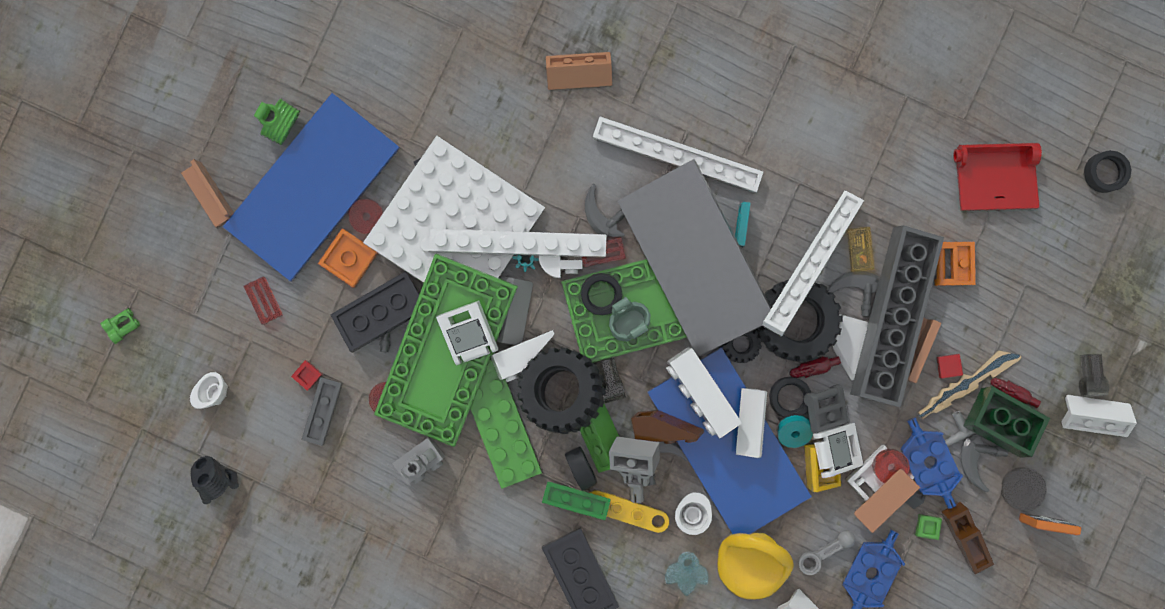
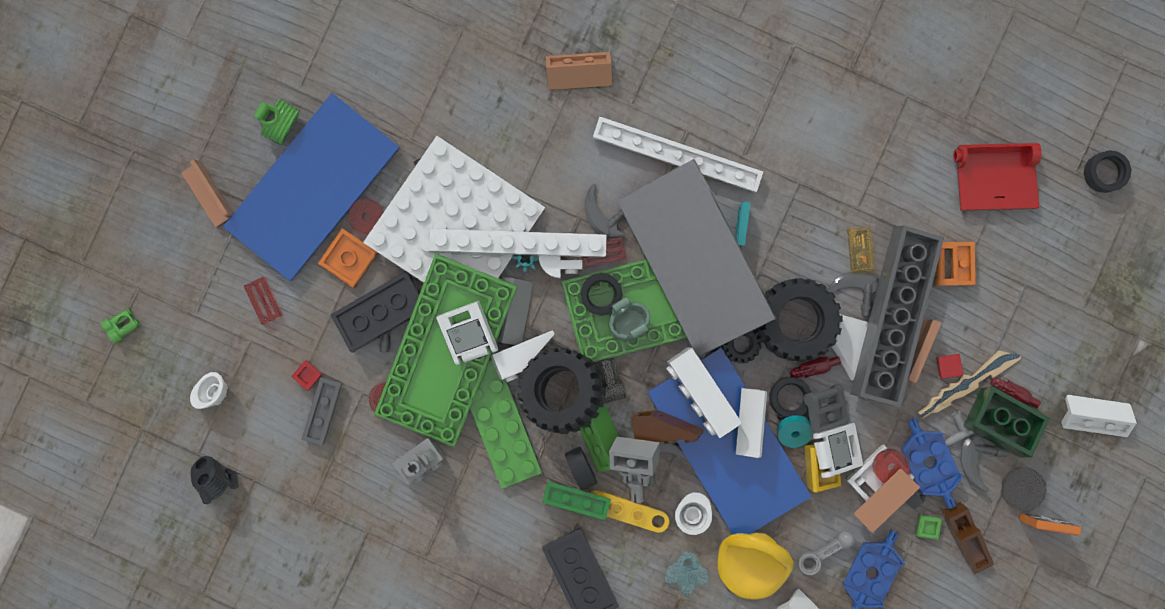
(812, 263): white plate -> none
(1093, 380): clear smoke piece -> none

